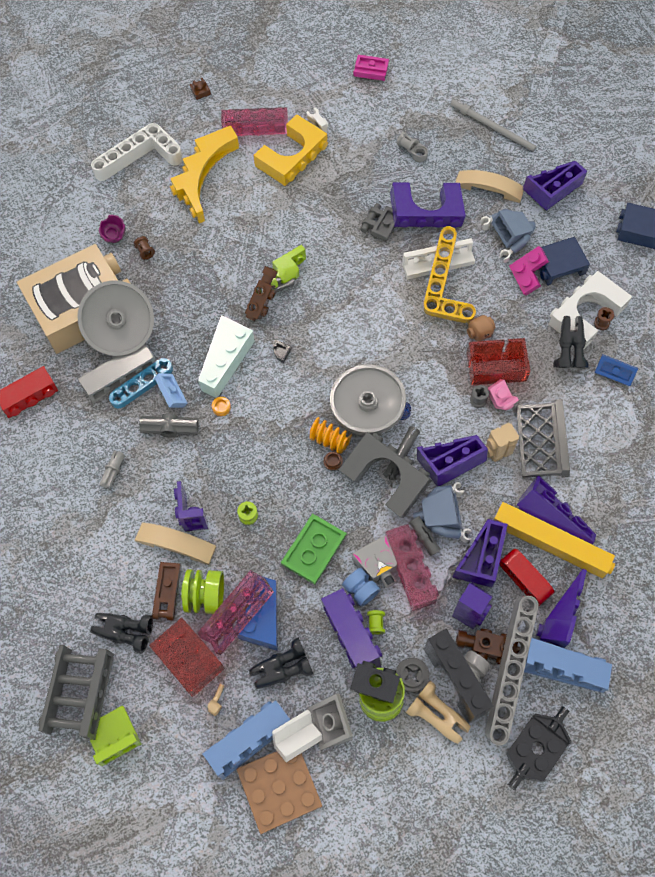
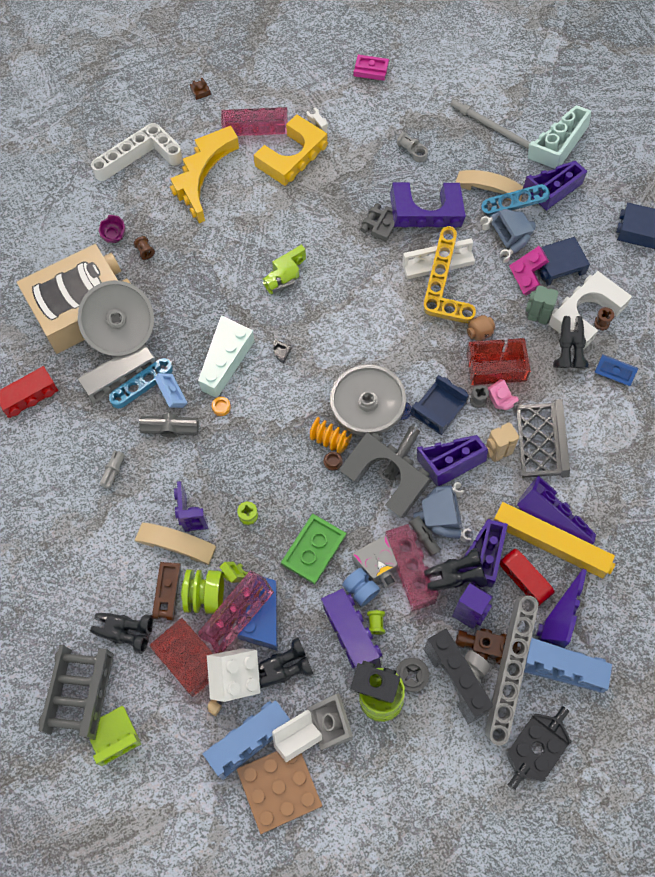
(232, 572): none -> lime plate
(233, 674): none -> white brick
(259, 298): reddish brown brick -> none
(440, 405): none -> dark blue panel
(444, 725): tan piece -> none
(450, 575): none -> black piece
(514, 196): none -> dark azure beam
(541, 304): none -> sand green brick
(557, 143): none -> light aqua wedge

